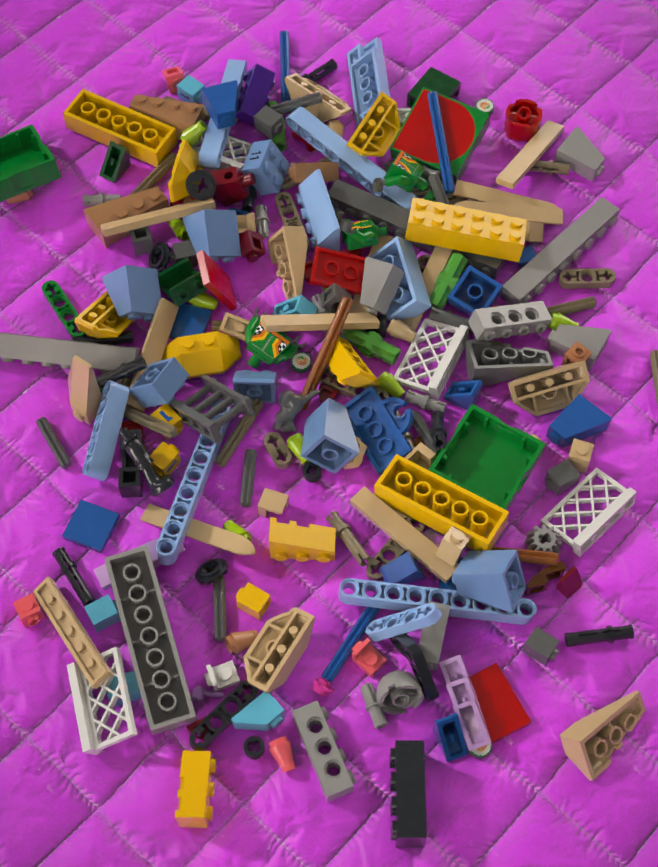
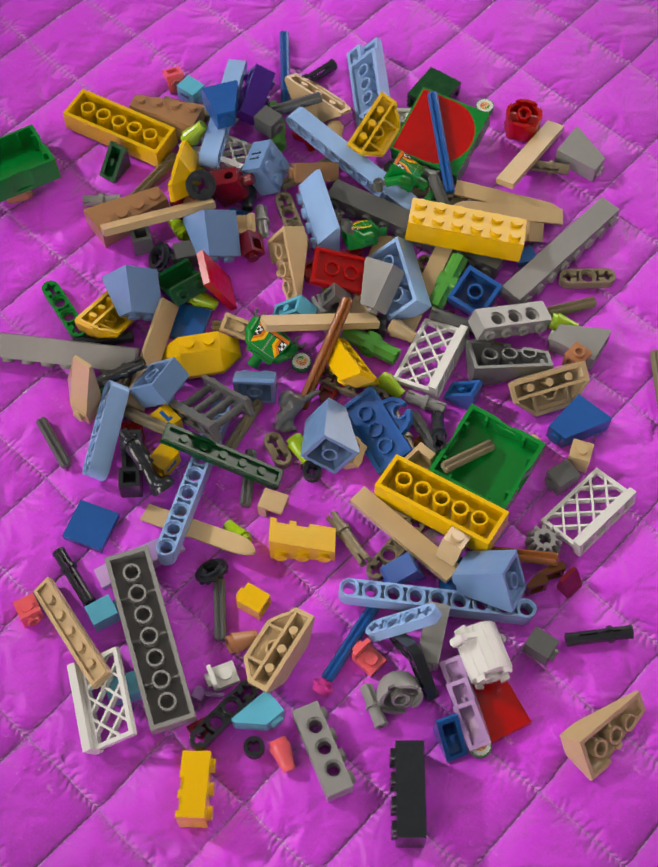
(221, 456): none -> dark green tile
(467, 456): none -> dark tan axle
(483, 653): none -> white container

